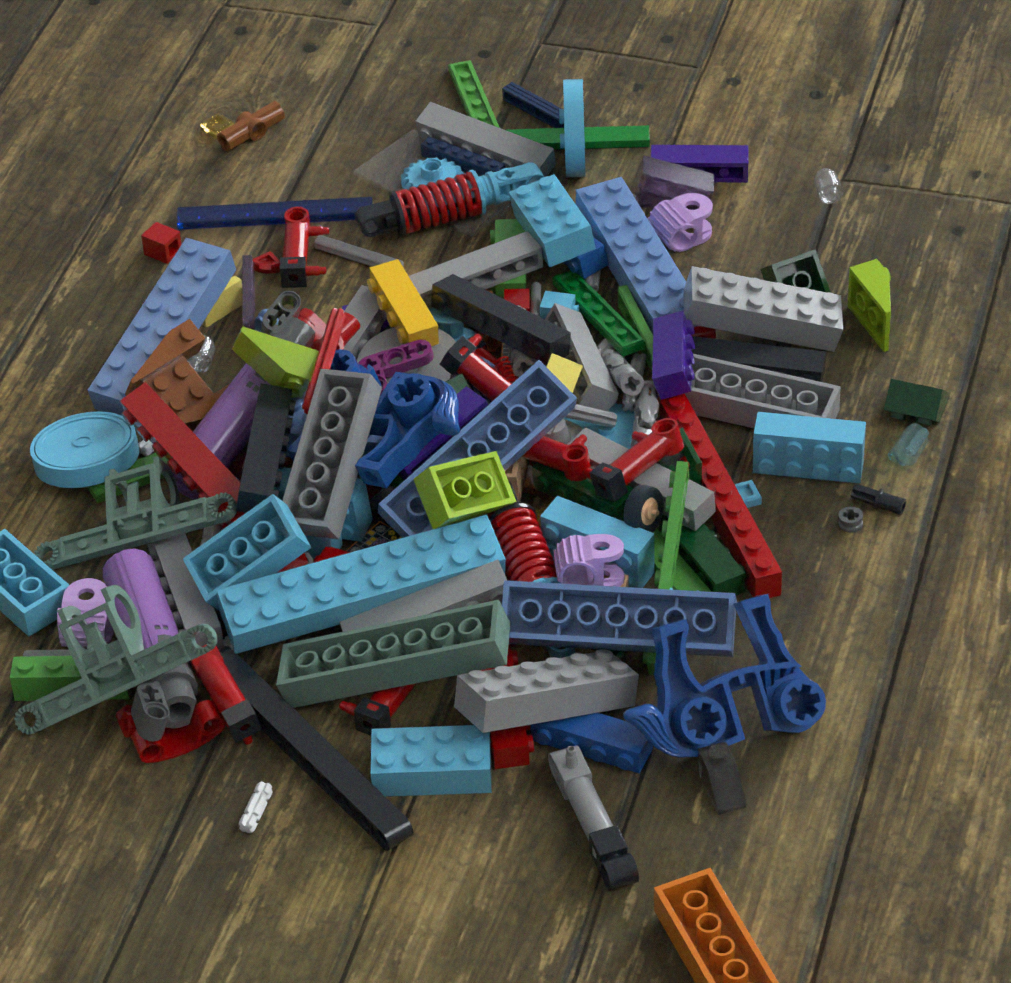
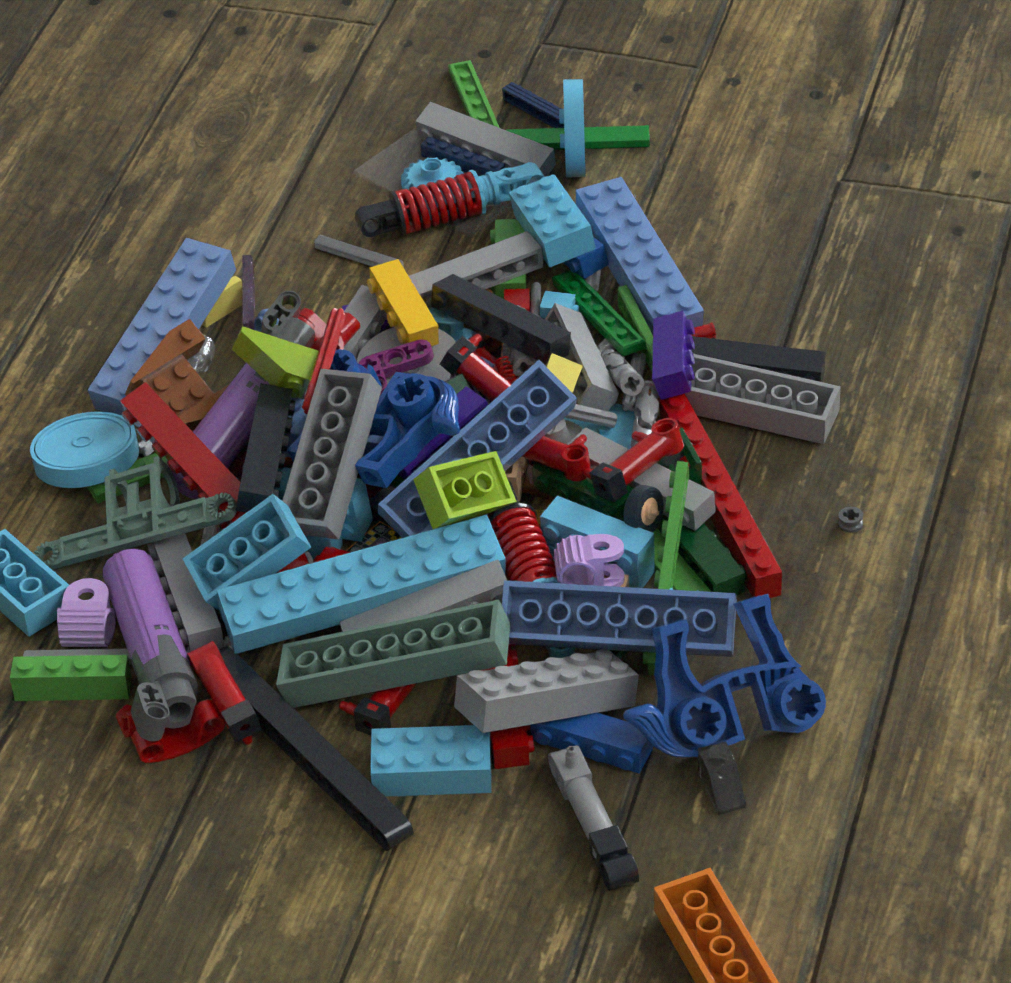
(112, 666): sand green piece -> none
(161, 242): red brick -> none
(216, 124): clear yellow tile -> none
(250, 126): dark orange piece -> none
(255, 807): white axle -> none
(267, 213): clear blue tile -> none
(267, 263): red tile -> none
(293, 264): red piece -> none
(665, 180): clear purple wedge -> none
(672, 218): lavender piece -> none
(726, 162): dark purple brick -> none
(749, 493): medium azure tile -> none
(763, 309): light grey brick -> none
(798, 271): dark green slope -> none
(809, 447): medium azure brick -> none
(828, 186): clear brick -> none
(871, 299): lime slope -> none
(879, 499): black axle -> none
(909, 445): clear light blue piece -> none
(915, 401): dark green slope -> none

